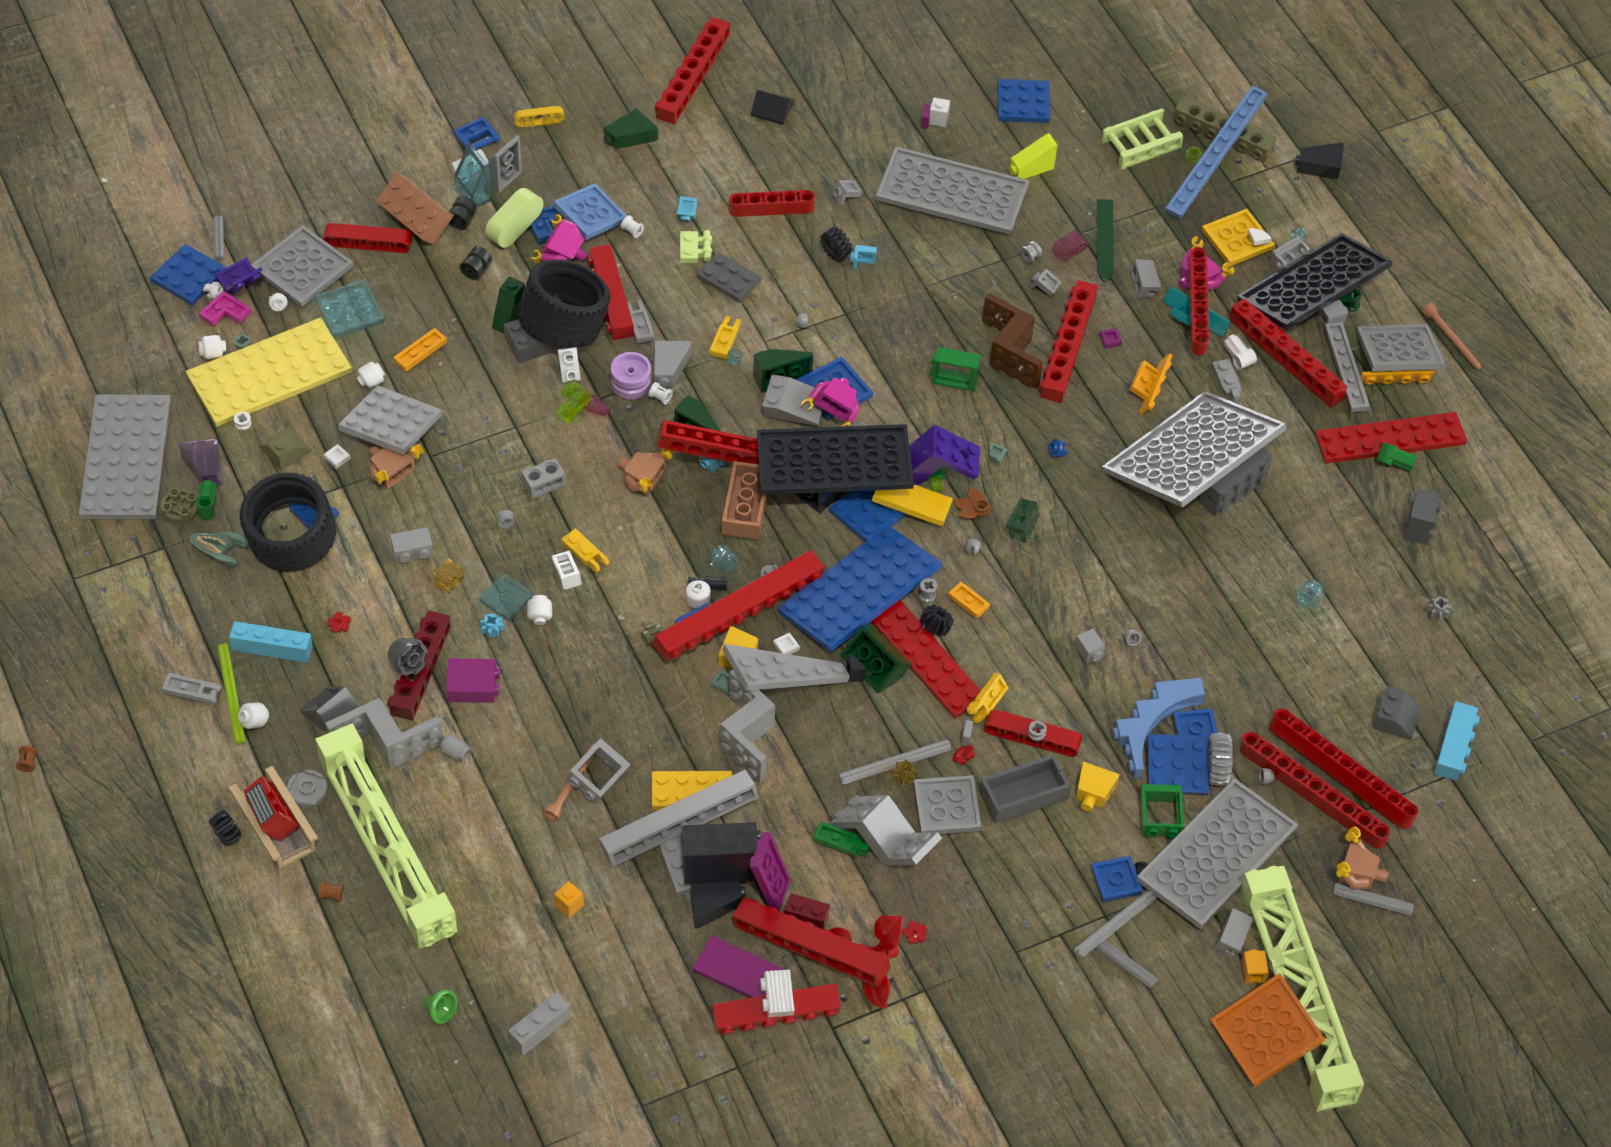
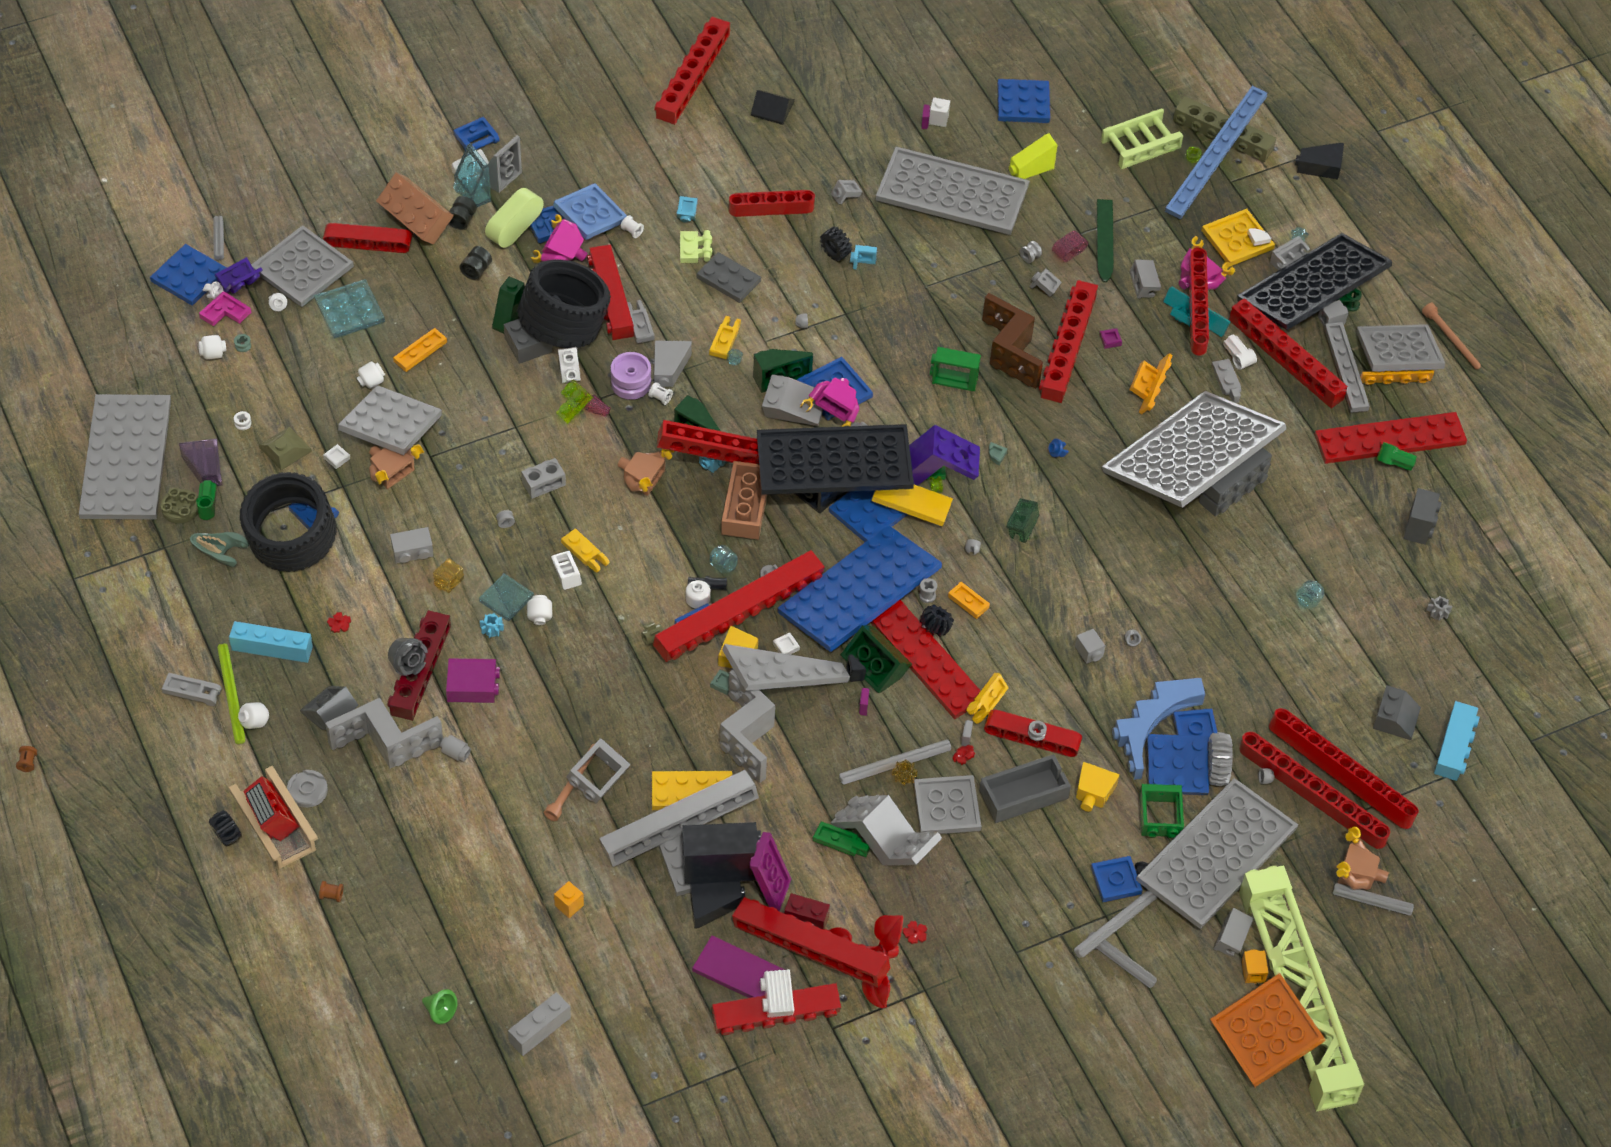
(268, 371): light yellow plate -> none
(429, 914): yellowish green piece -> none
(551, 119): yellow beam -> none
(630, 130): dark green slope -> none
(864, 701): none -> magenta tile
(970, 506): dark orange plate -> none

